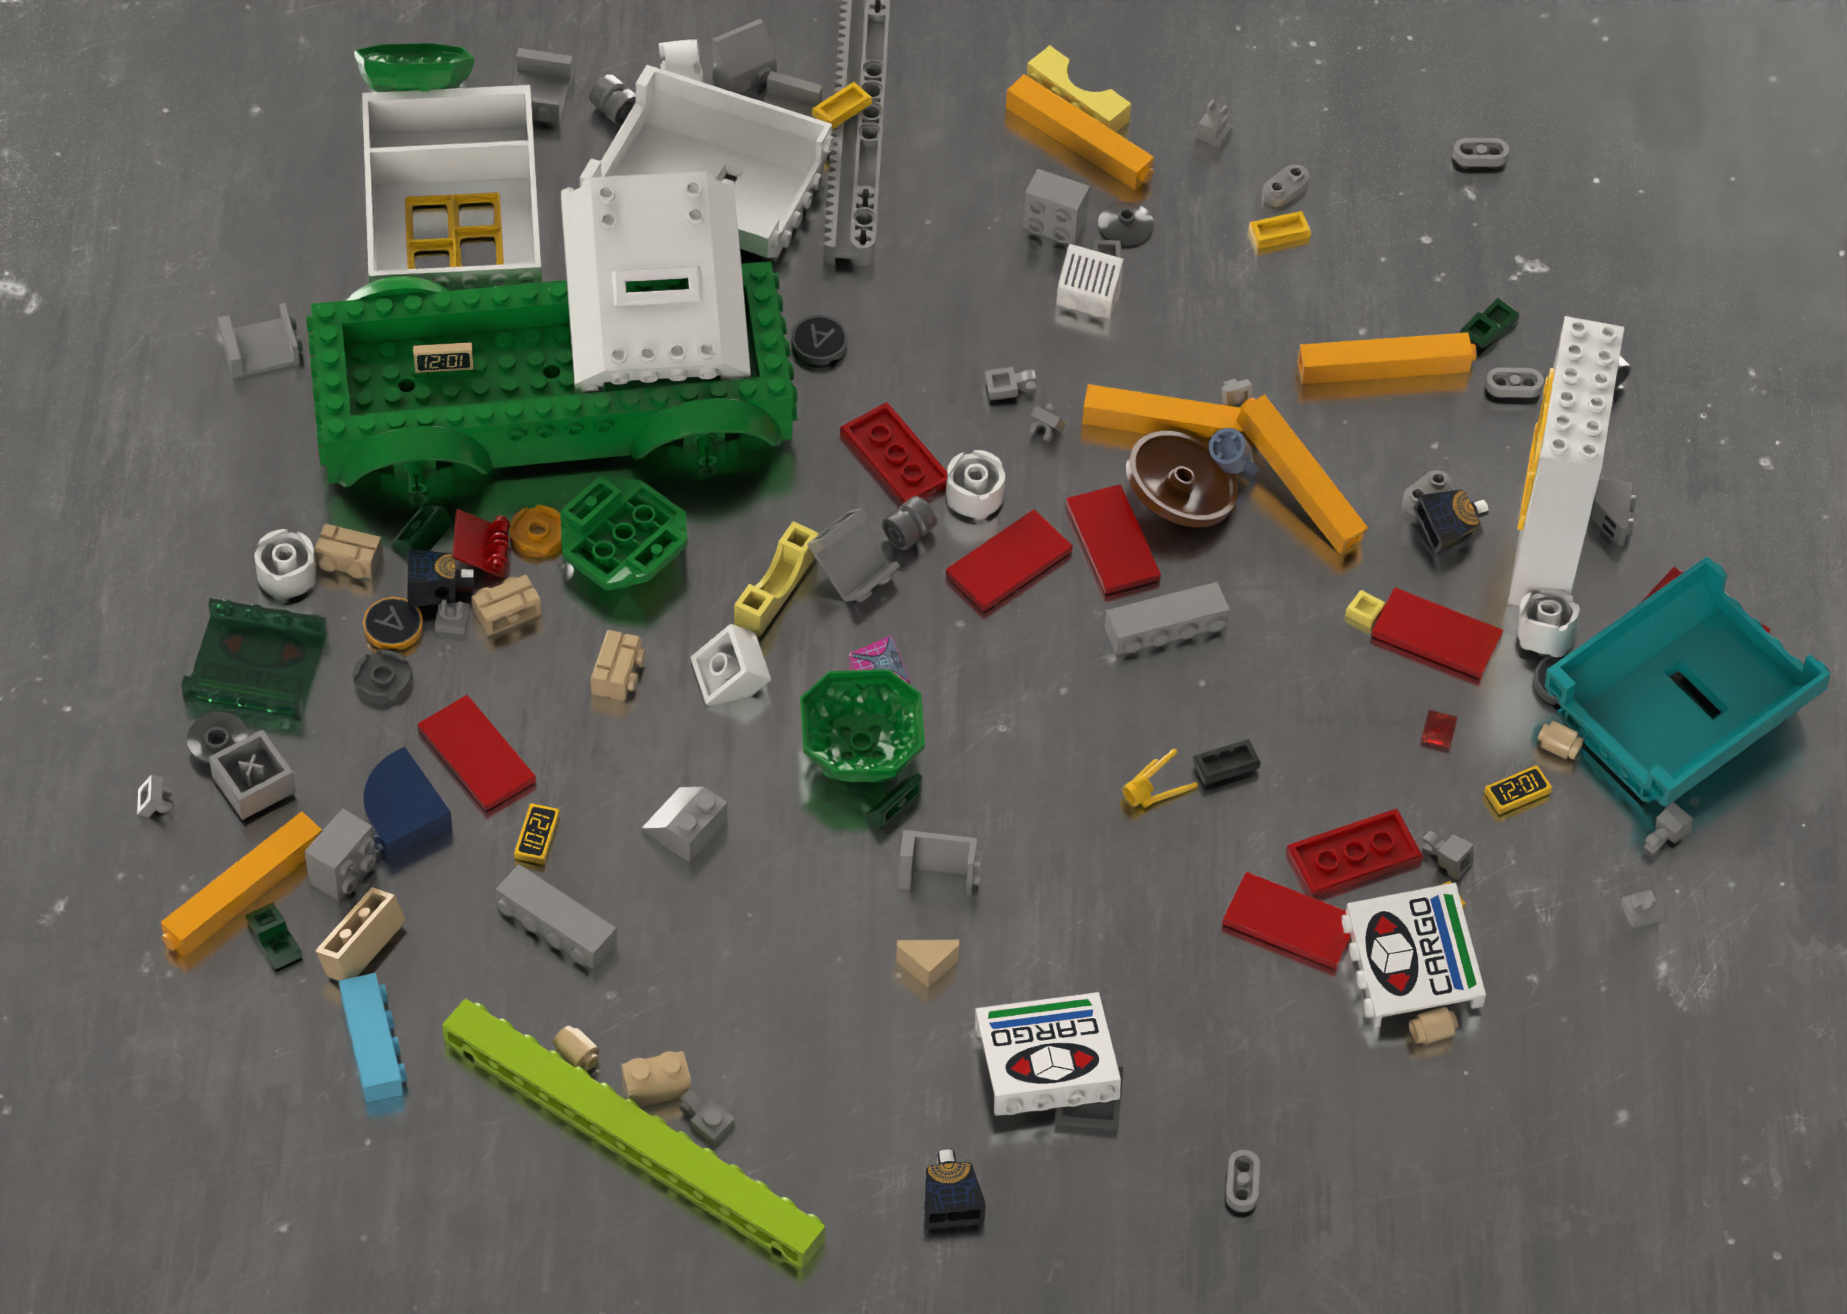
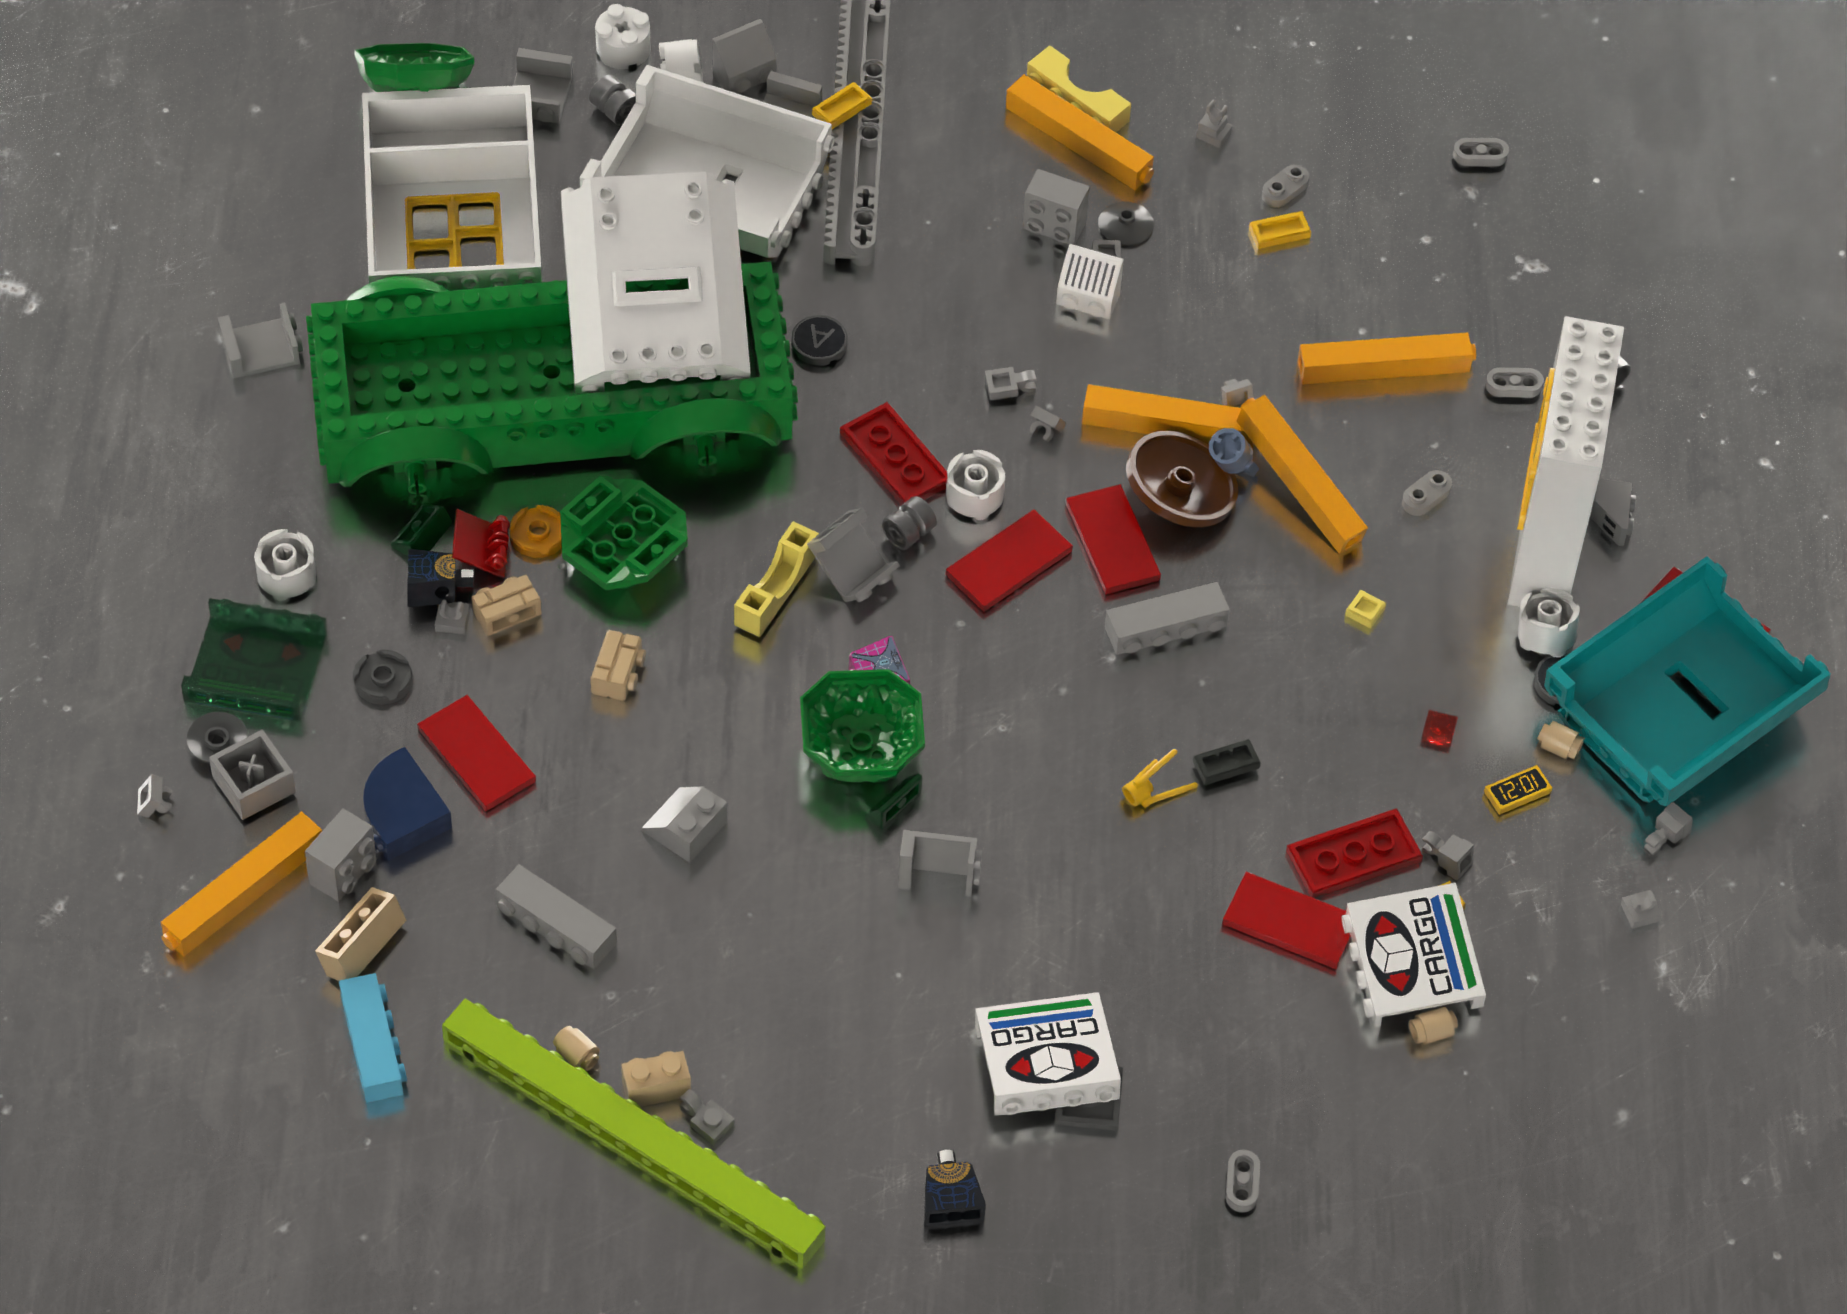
(273, 935): dark green slope -> none
(348, 551): tan brick -> none
(392, 624): black tile -> none
(443, 357): tile -> none
(537, 834): tile -> none
(623, 37): none -> white brick
(730, 666): white slope -> none
(927, 958): tan slope -> none
(1437, 633): red tile -> none
(1449, 518): black torso -> none
(1491, 324): dark green slope -> none

